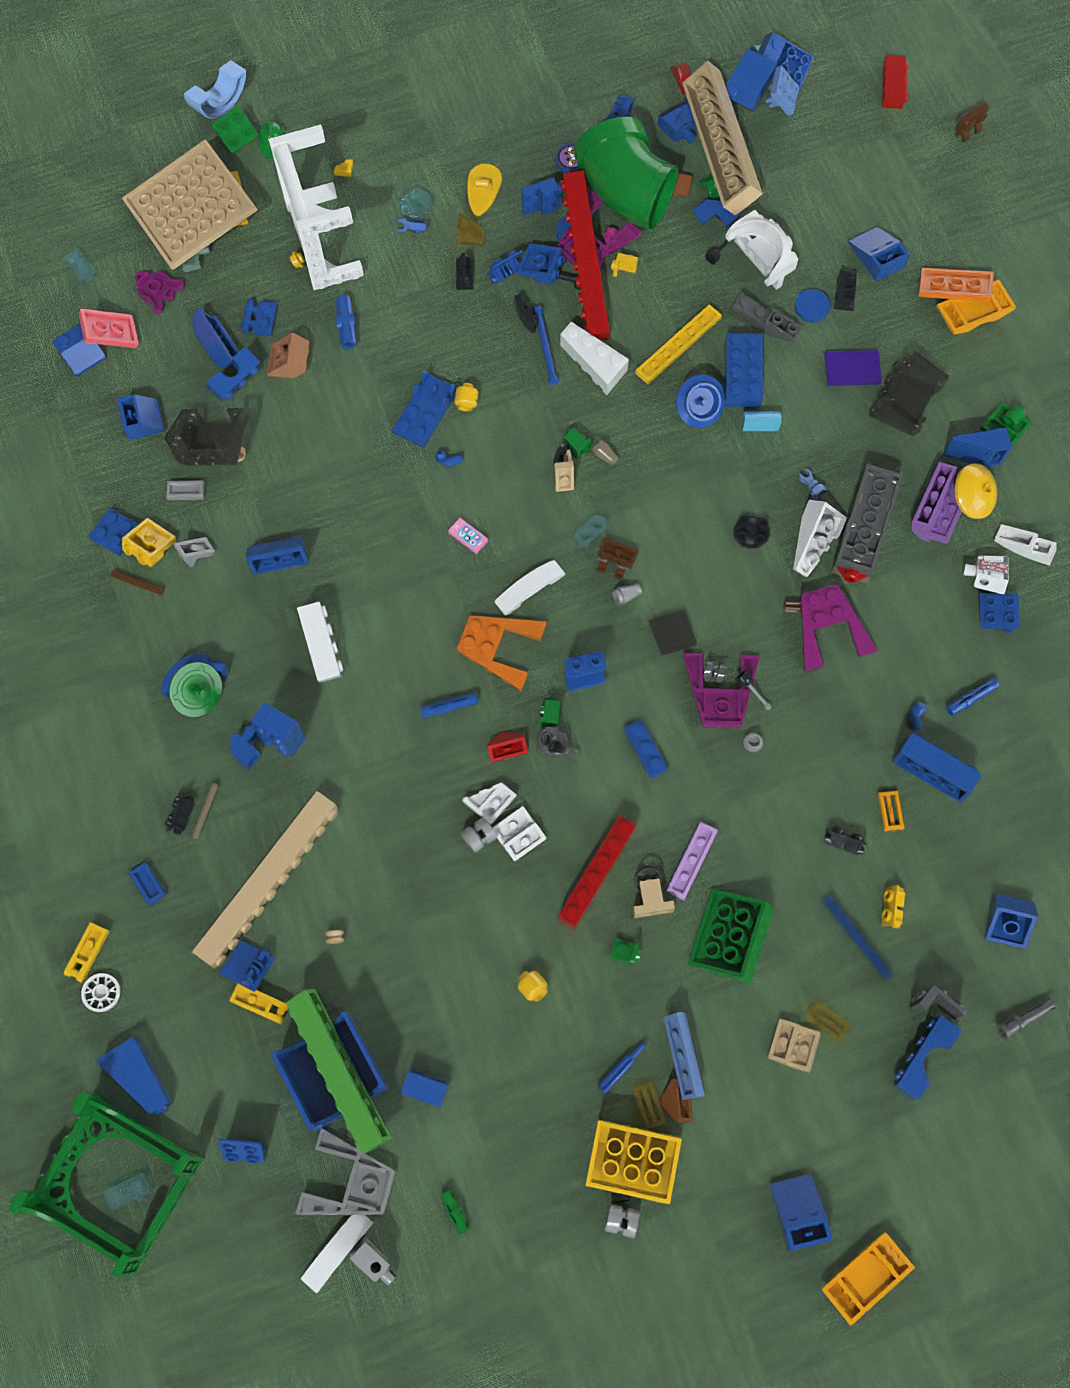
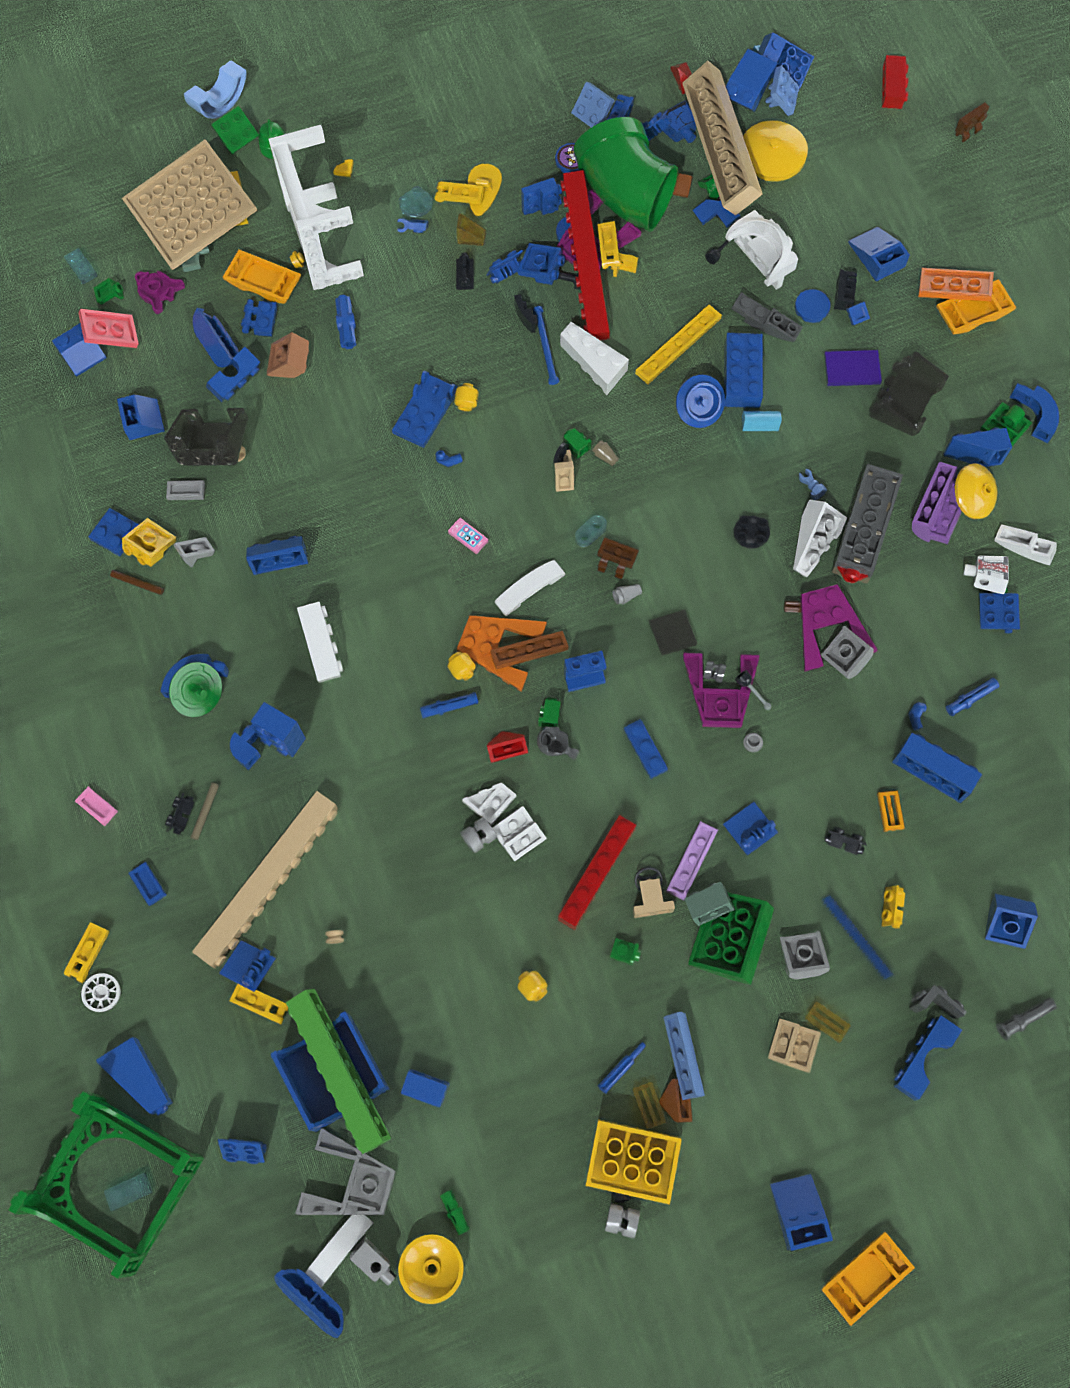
(96, 806): none -> bright pink tile
(107, 290): none -> green bracket
(261, 277): none -> light orange slope
(311, 1300): none -> blue brick
(419, 1281): none -> yellow dish
(459, 192): none -> yellow plate
(461, 666): none -> yellow head
(529, 650): none -> dark orange plate
(592, 105): none -> medium blue plate
(608, 244): none -> yellow plate
(656, 124): none -> blue hinge
(709, 903): none -> sand green brick
(750, 828): none -> blue hinge
(776, 150): none -> yellow dish
(804, 955): none -> light grey slope
(848, 653): none -> light grey slope
(858, 313): none -> blue plate
(1044, 408): none -> blue arch

